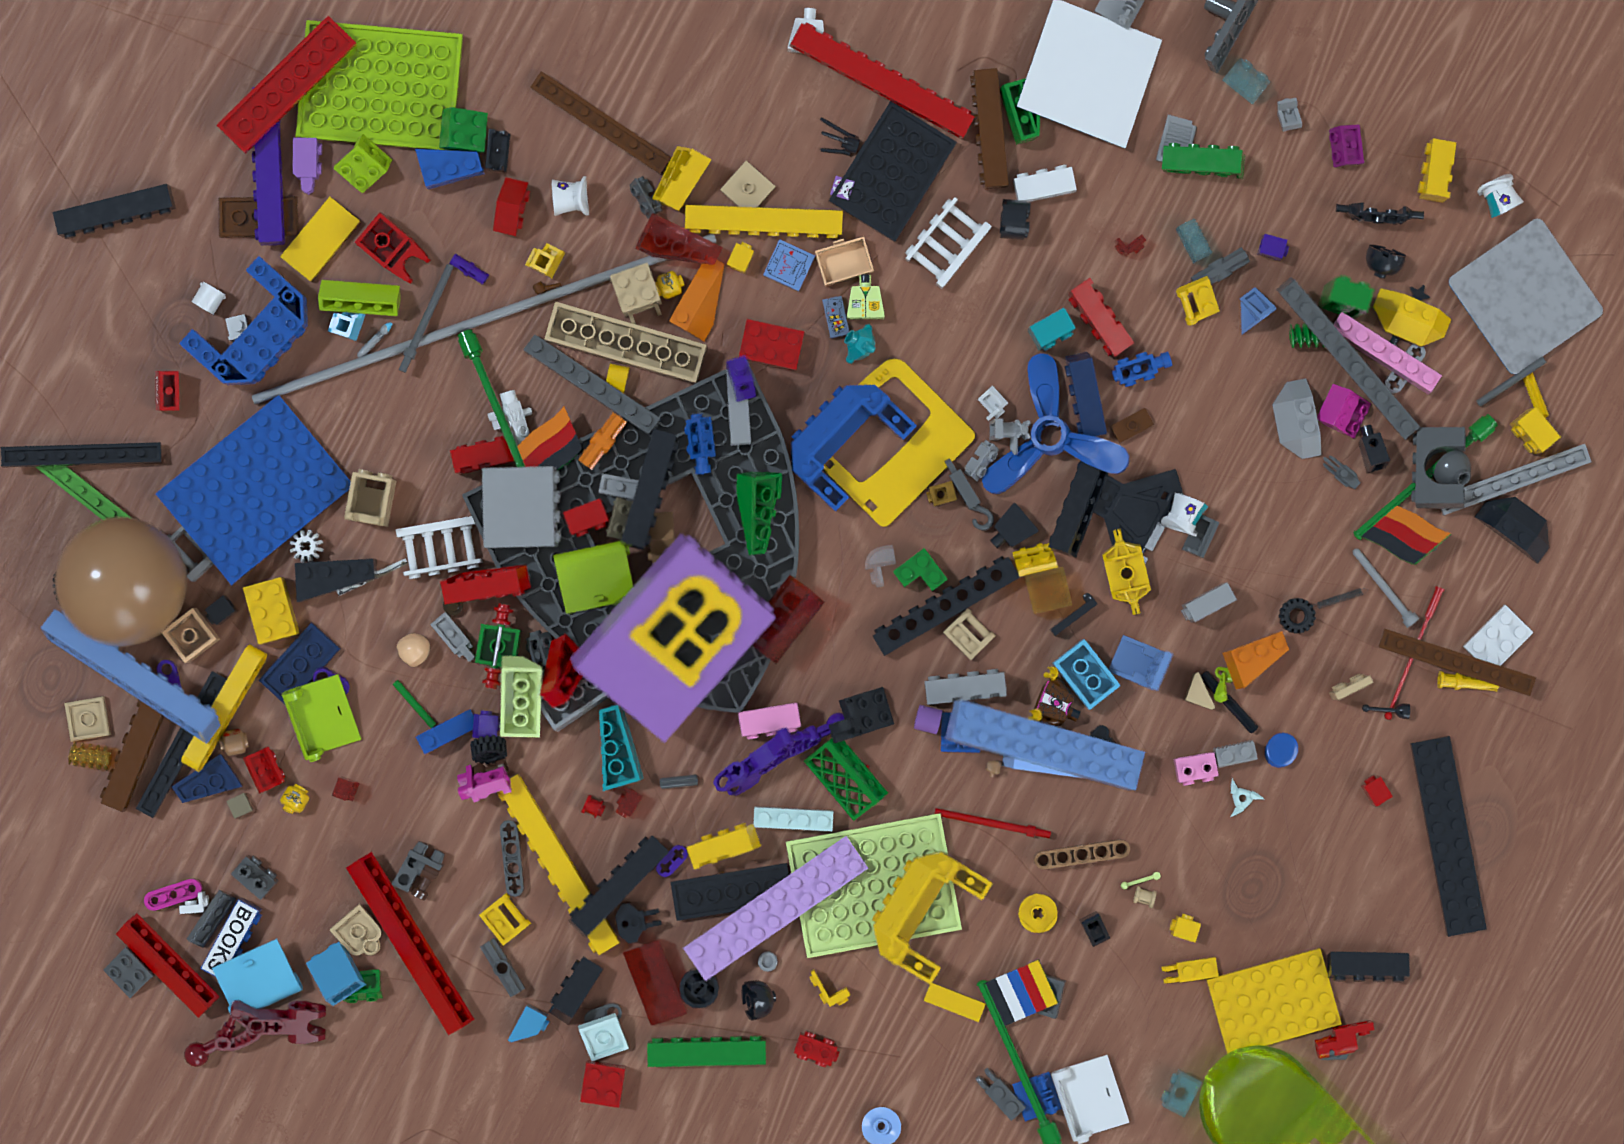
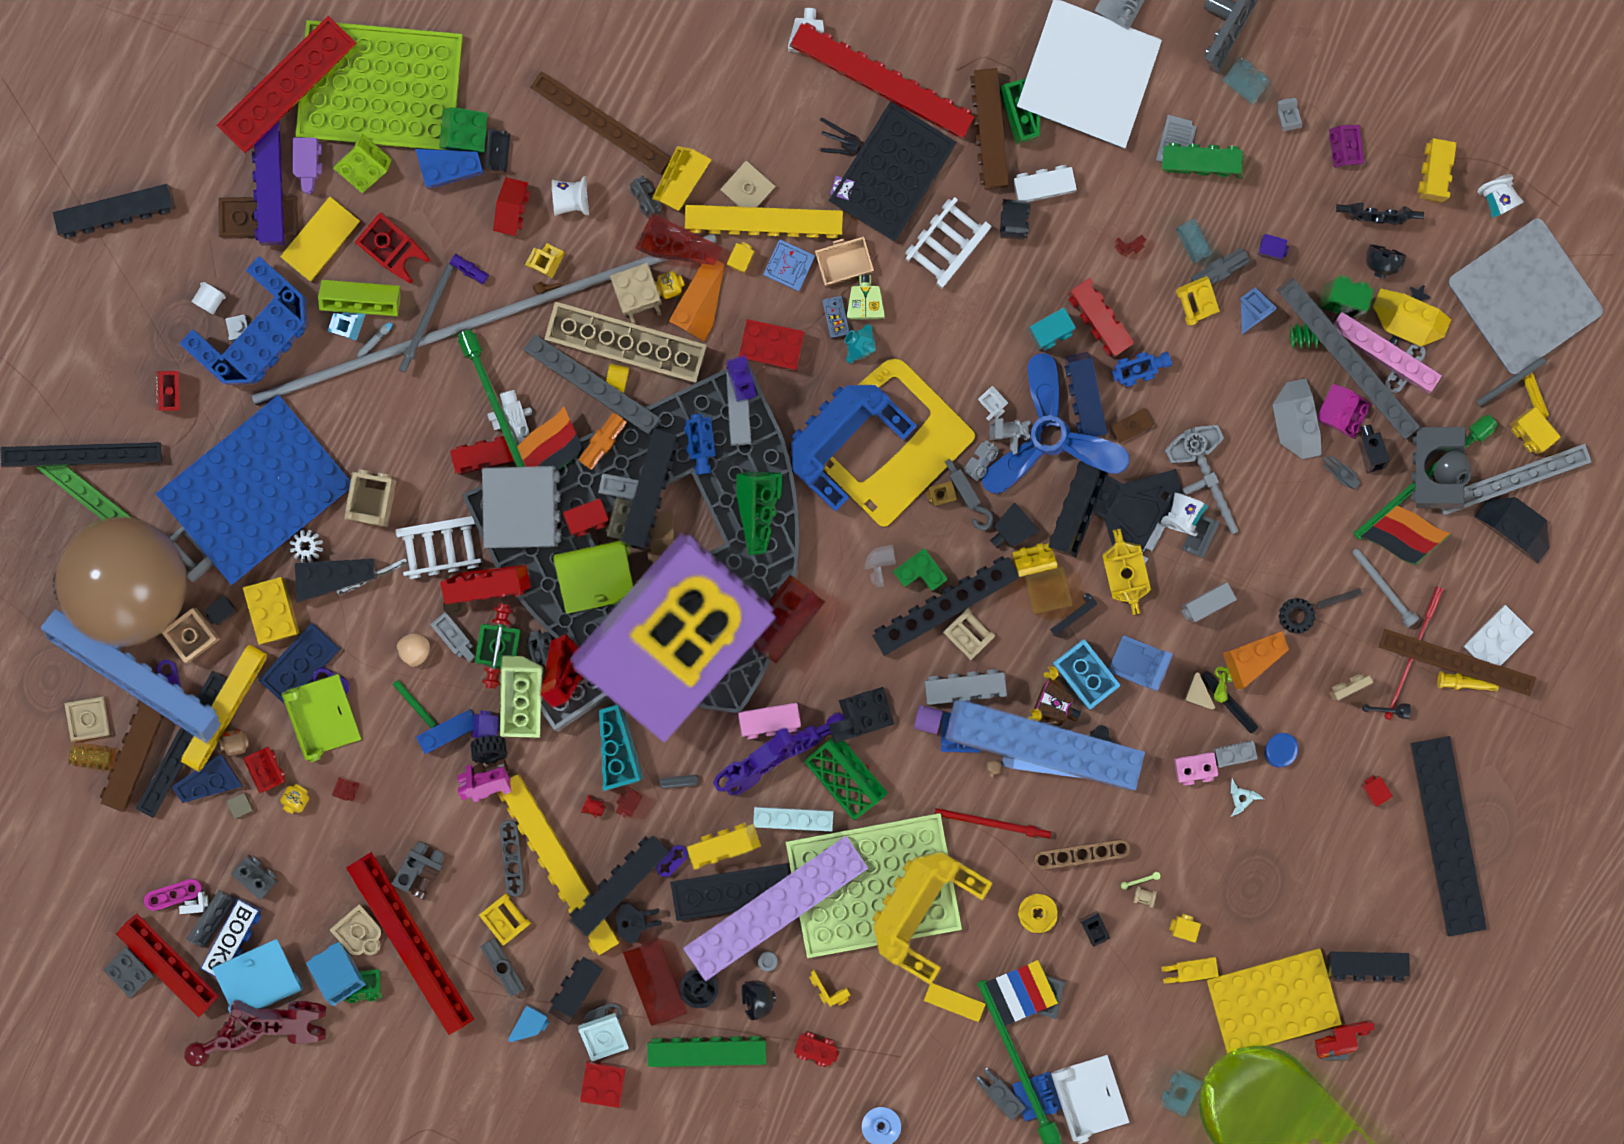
(1194, 445): none -> light grey bar

